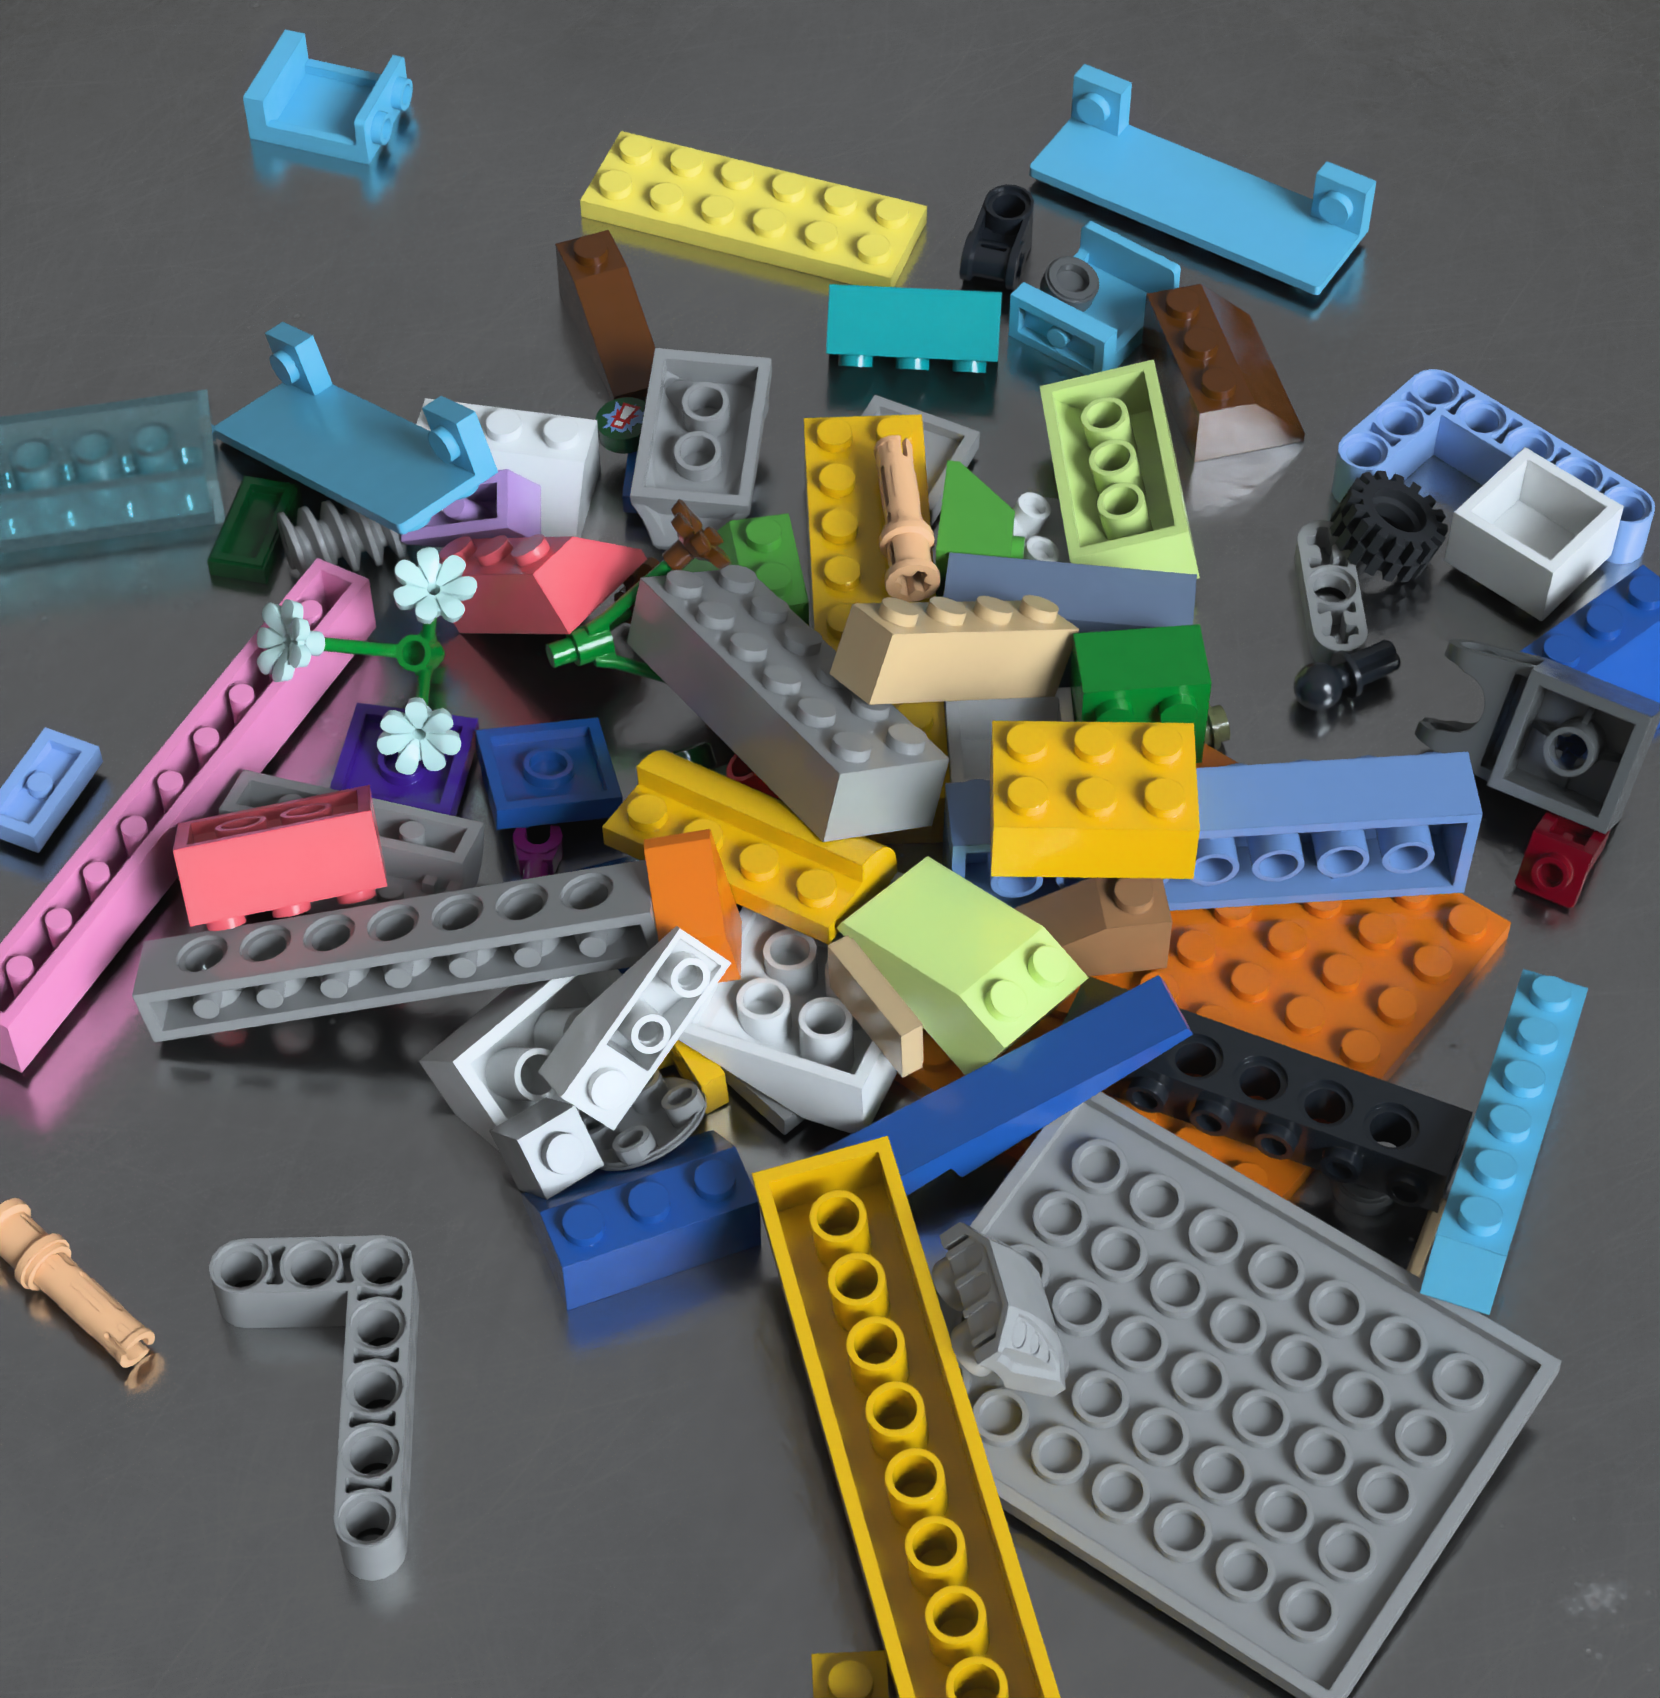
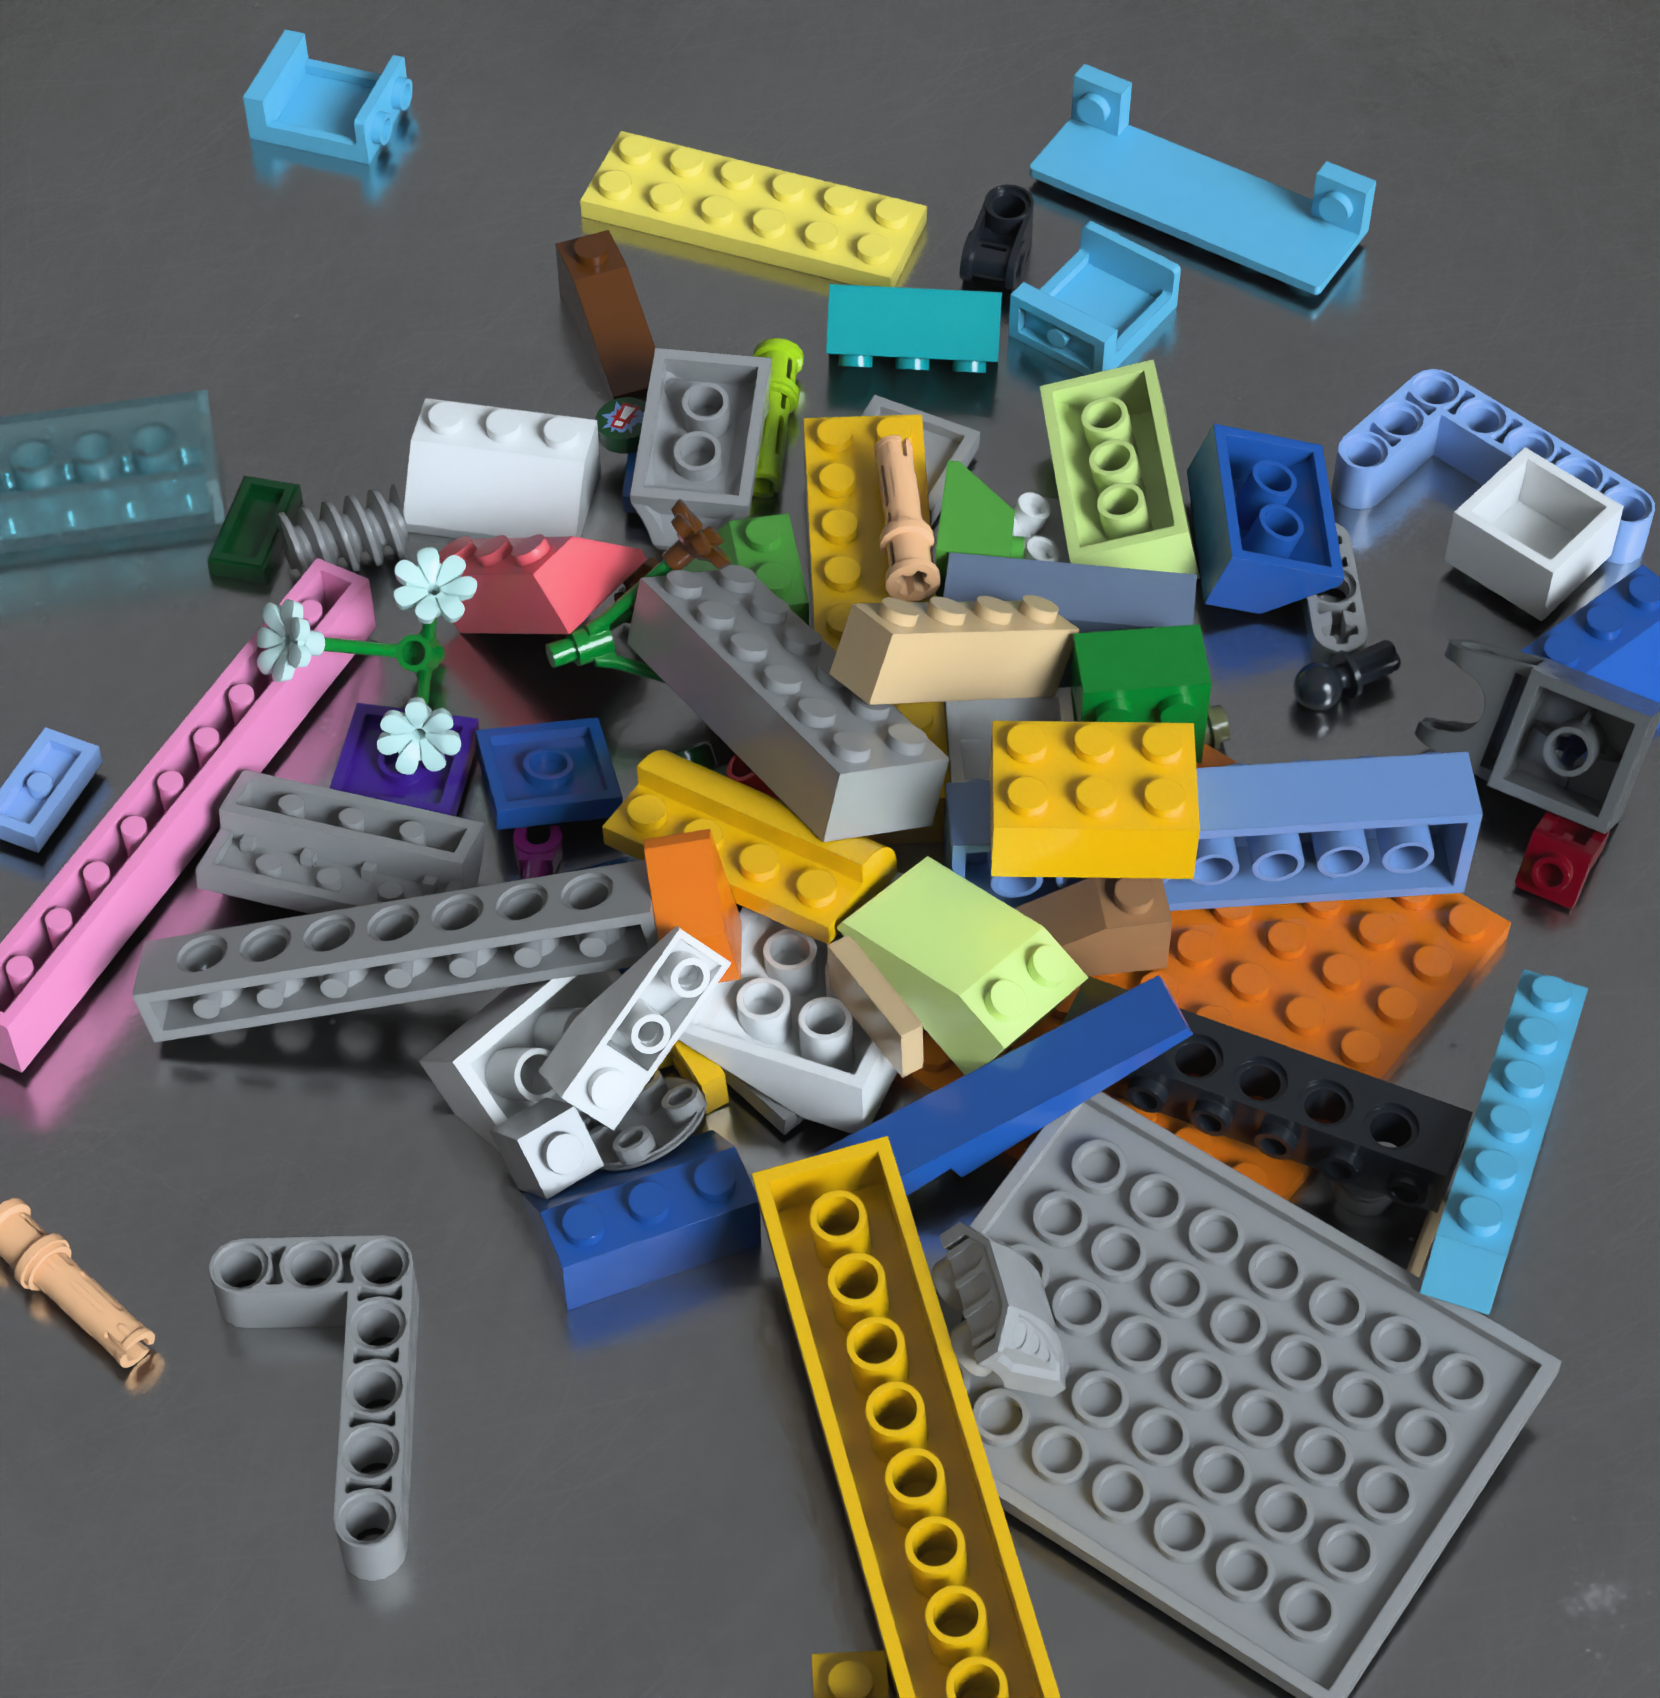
(280, 858): coral slope -> none
(355, 447): medium azure bracket -> none
(500, 506): lavender slope -> none
(783, 399): none -> lime pin
(1071, 282): dark grey tile -> none
(1216, 374): reddish brown slope -> none
(1262, 520): none -> blue slope
(1388, 526): black tyre -> none

